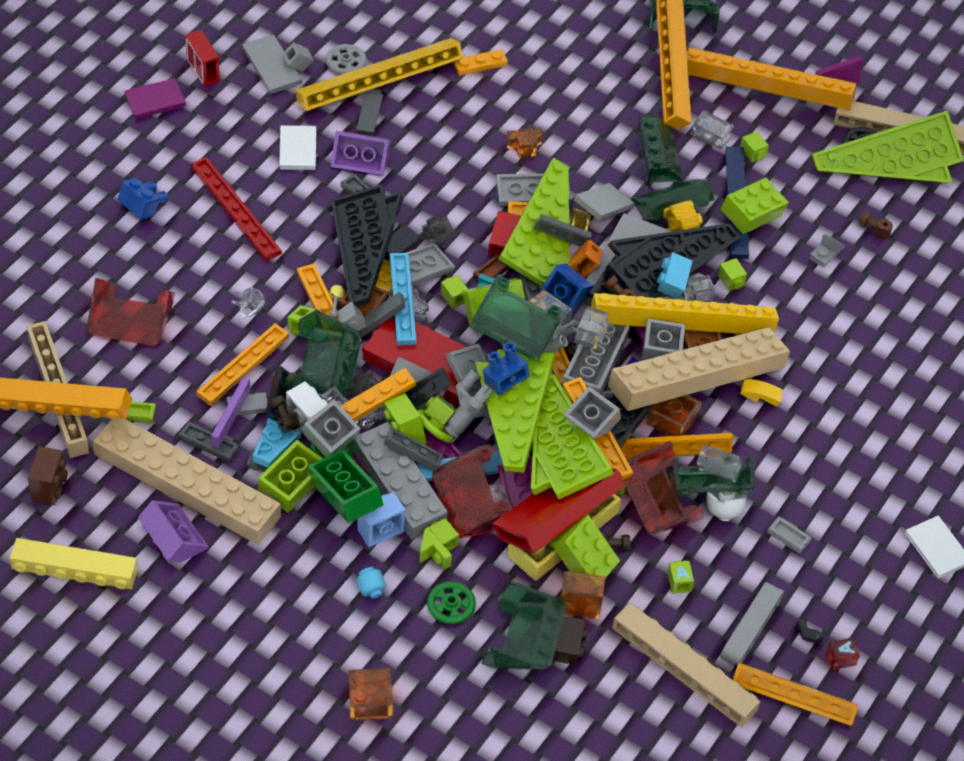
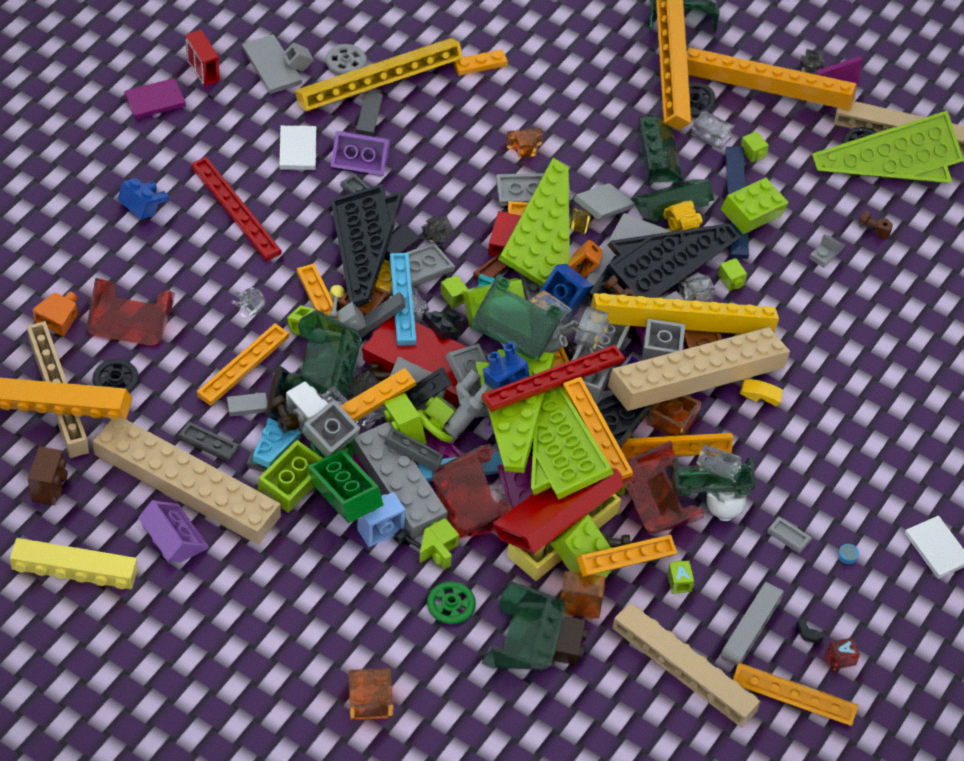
(57, 312): none -> orange torso
(116, 376): none -> black plate
(141, 412): lime tile -> none
(230, 413): medium lavender tile -> none
(371, 582): medium azure head -> none
(378, 373): none -> dark brown arm
(402, 535): none -> black hand
(443, 323): none -> black plate
(552, 378): none -> red tile
(561, 230): dark grey tile -> none
(593, 413): light grey slope -> none
(626, 555): none -> light orange plate
(674, 275): medium azure brick -> none
(695, 95): none -> black plate
(811, 61): none -> clear smoke brick
(848, 553): none -> dark azure tile

